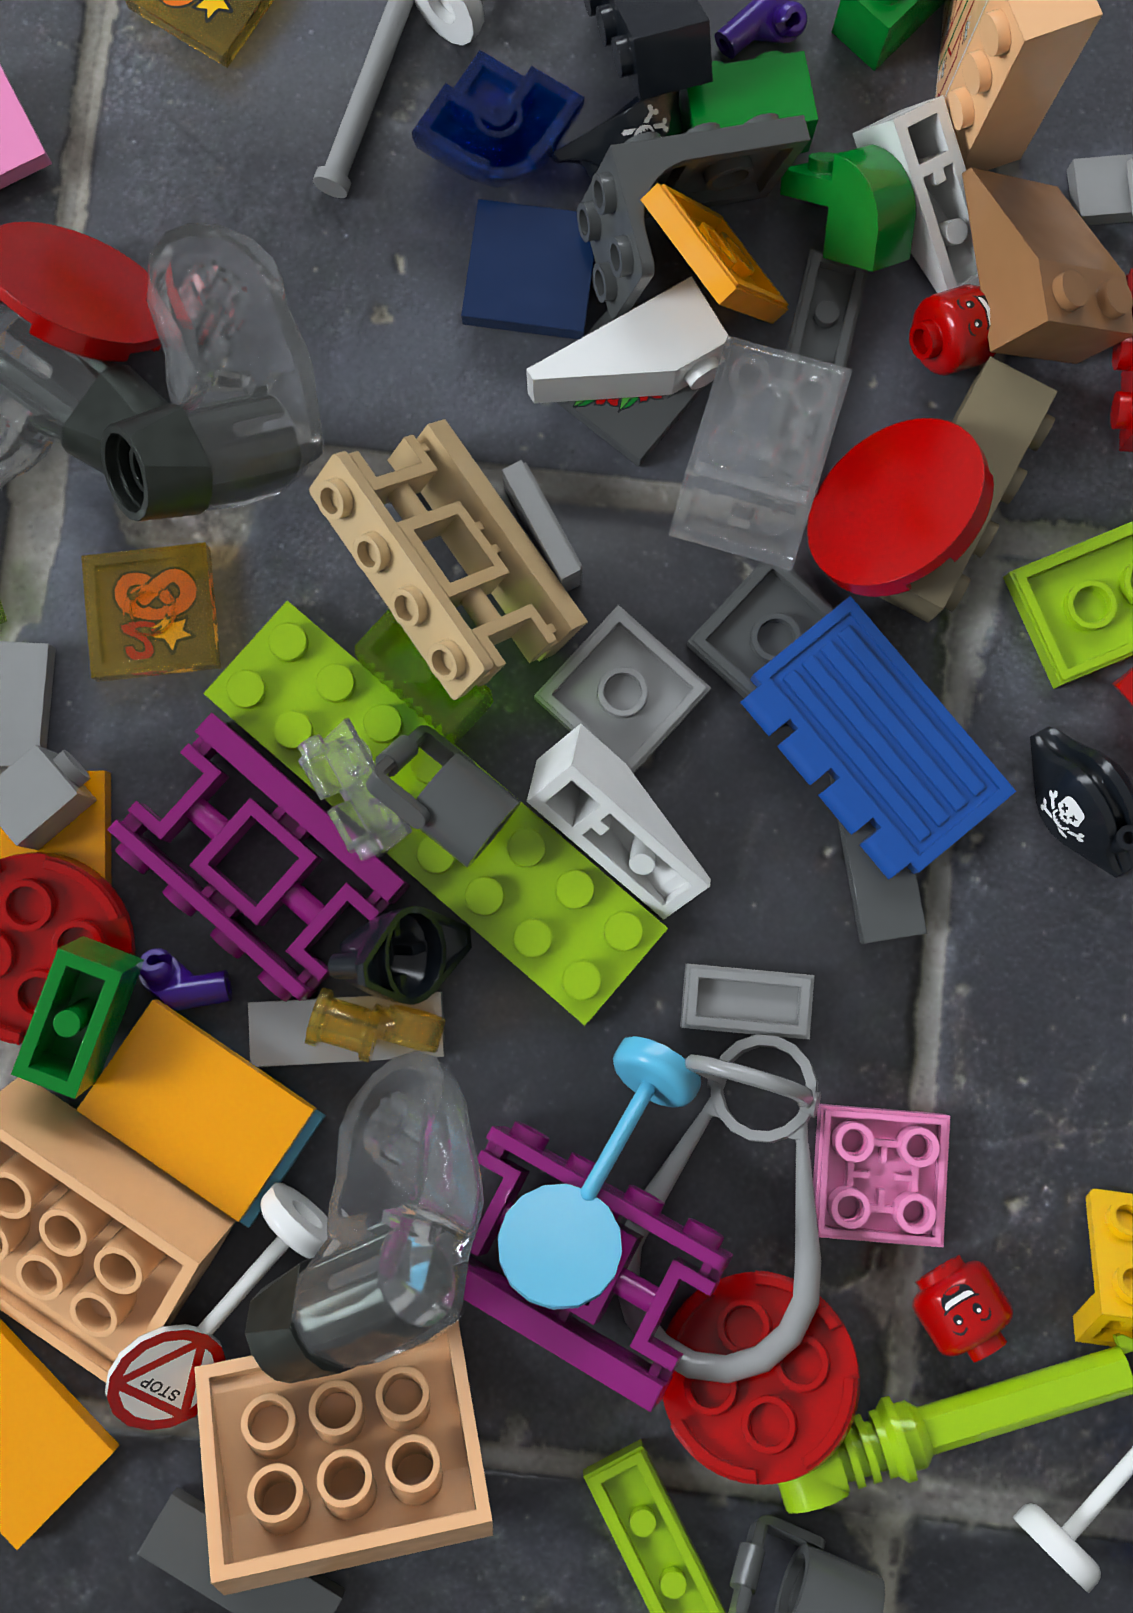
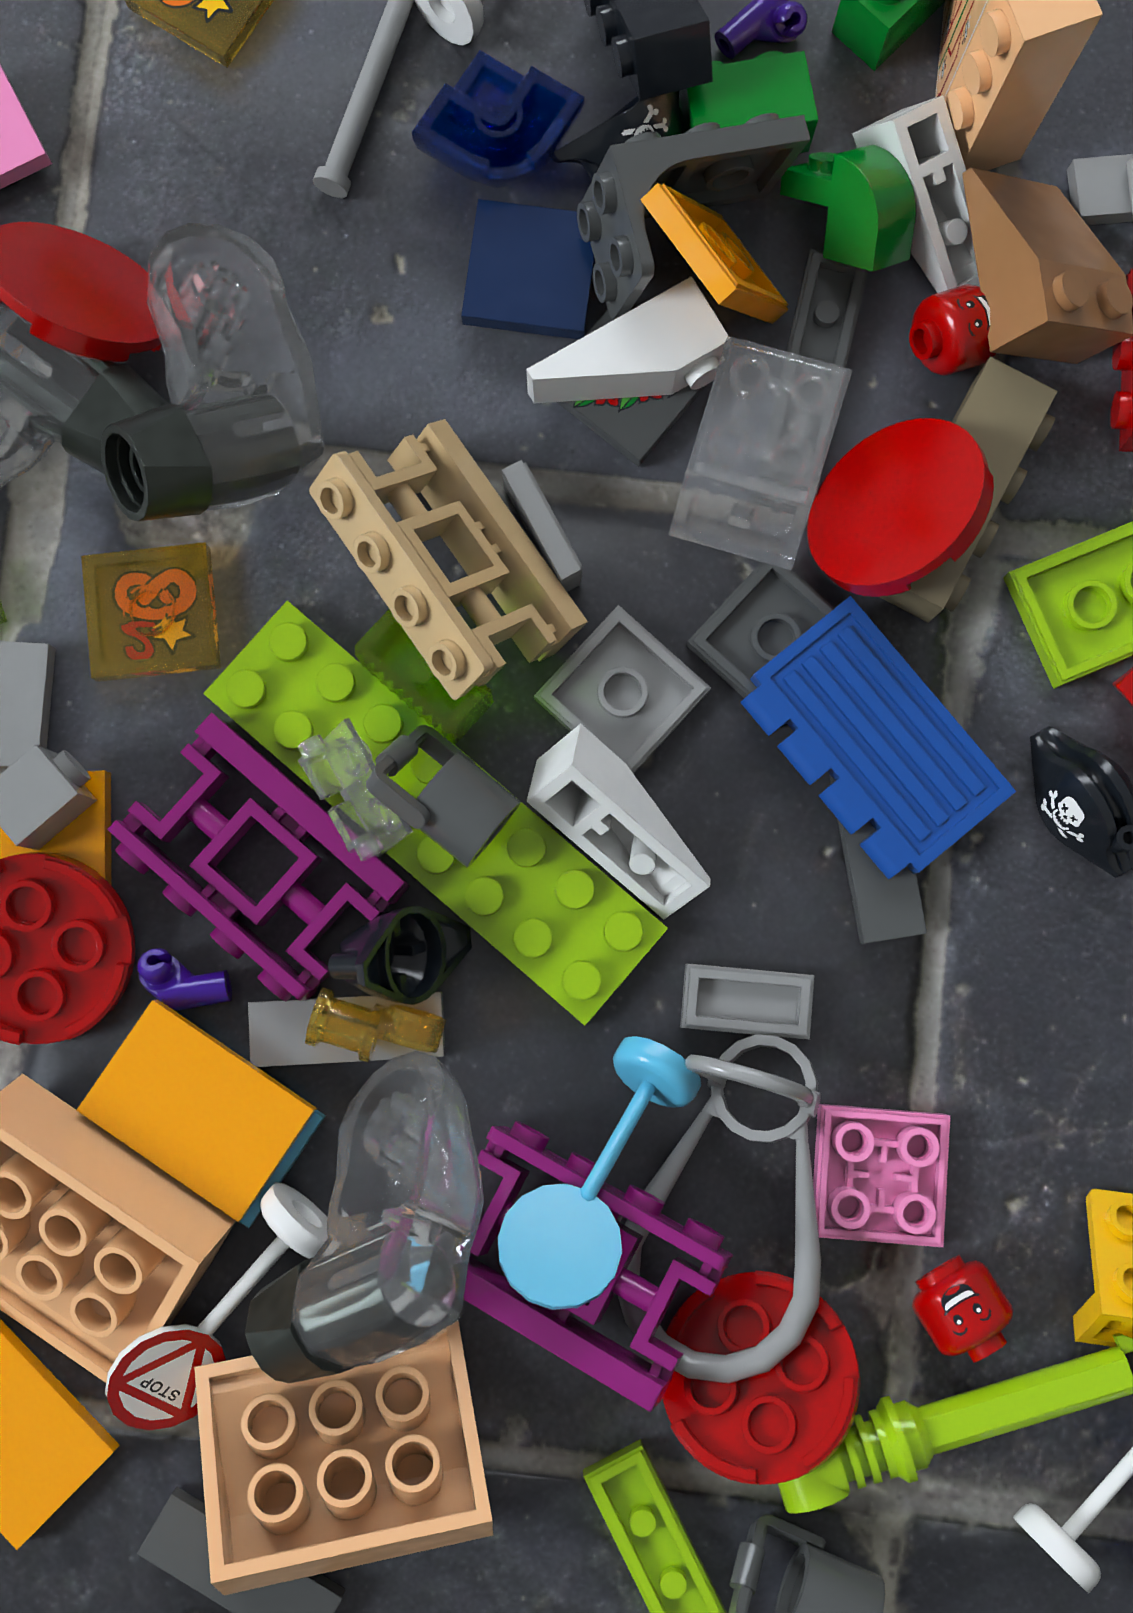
(77, 1016): green brick -> none

